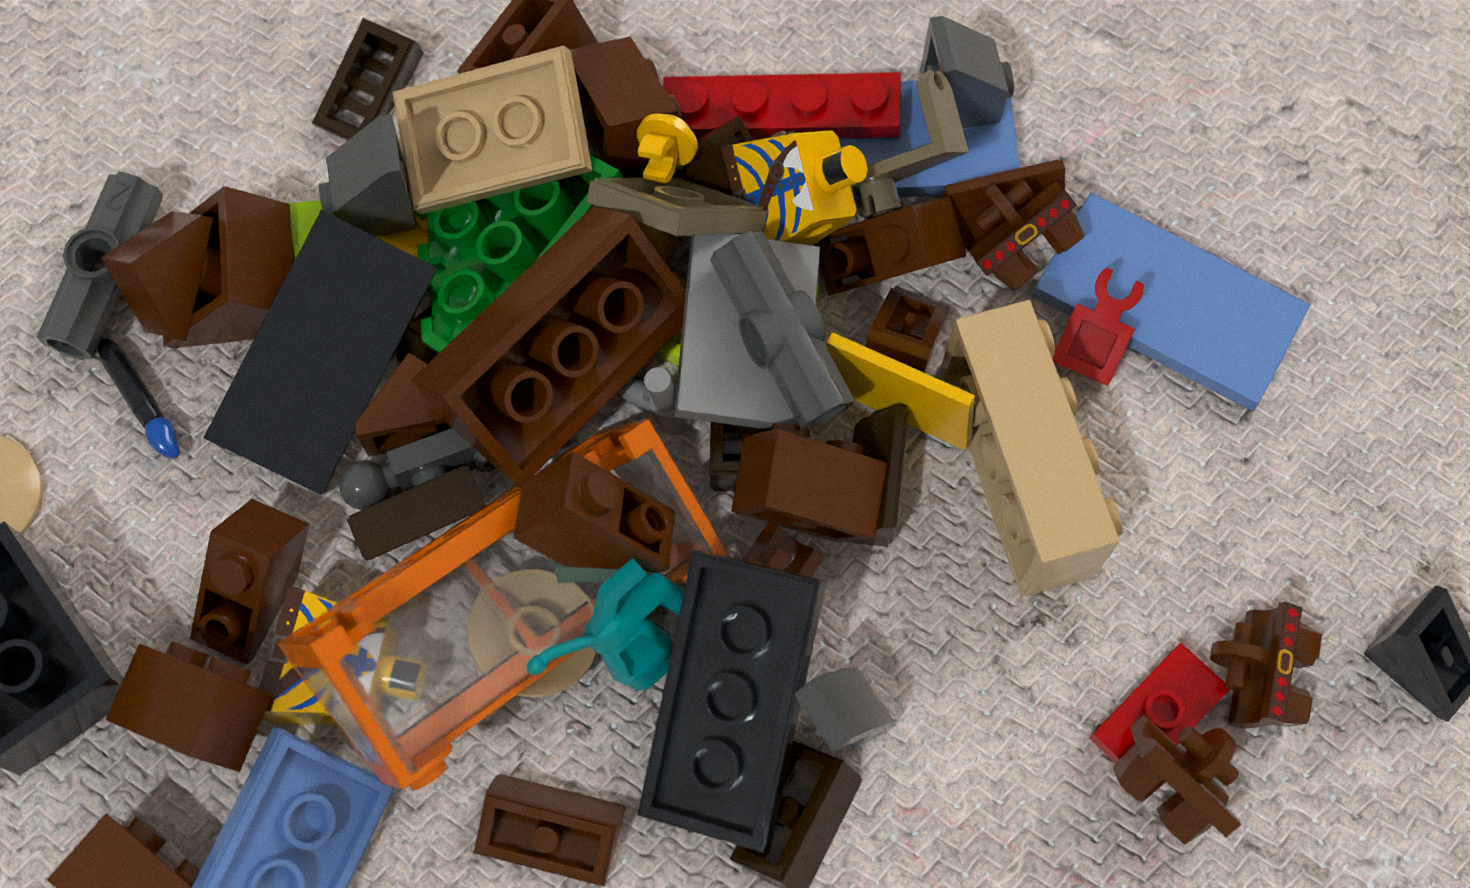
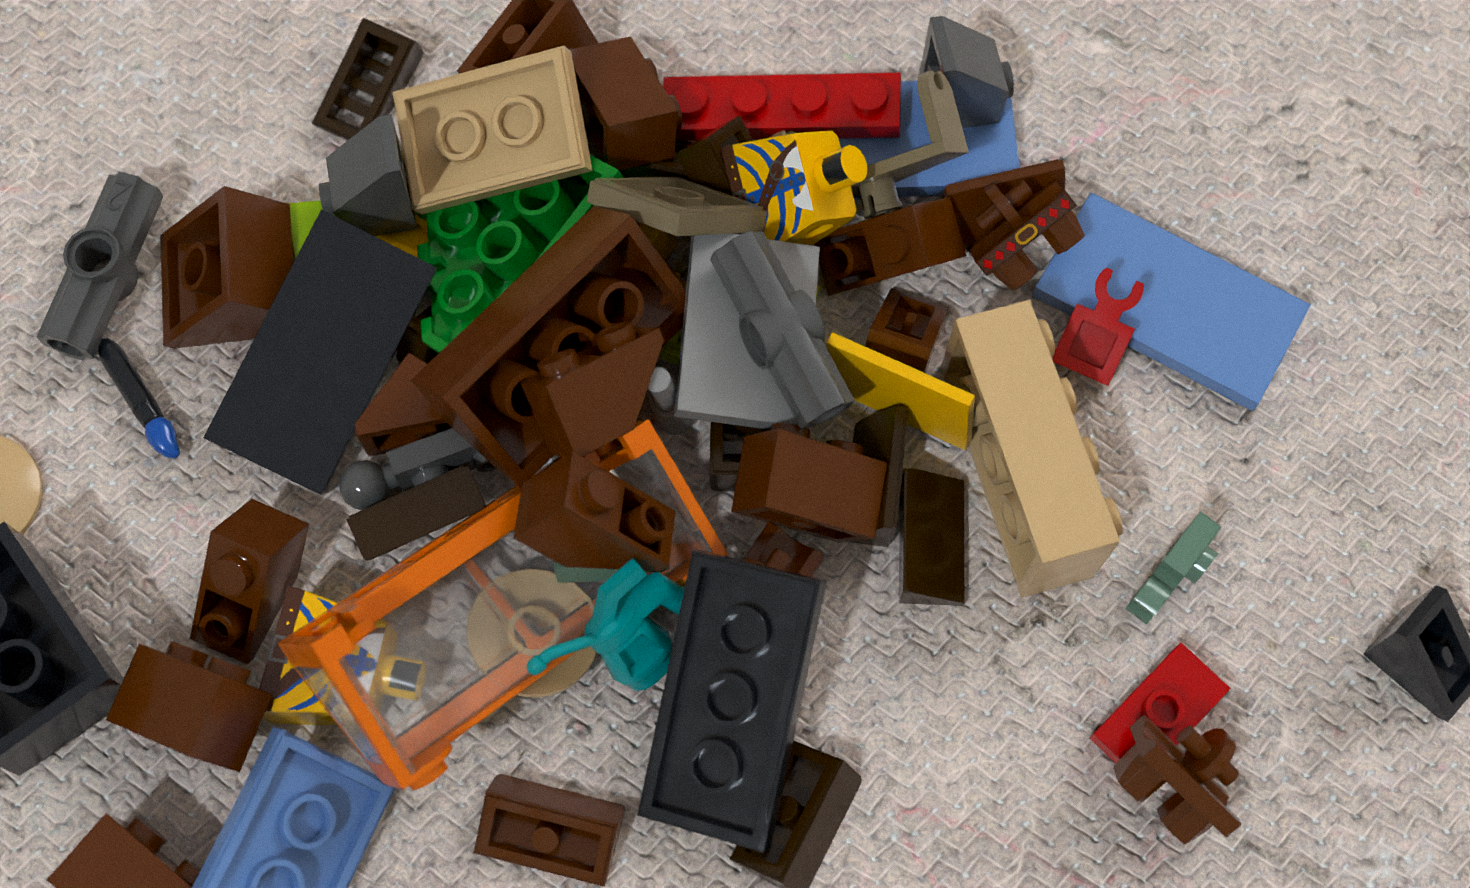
(162, 271): reddish brown slope -> none
(595, 393): none -> reddish brown slope
(667, 144): yellow plate -> none
(844, 708): dark grey slope -> none
(931, 539): none -> dark brown slope
(1186, 558): none -> sand green plate
(1262, 666): reddish brown hips -> none

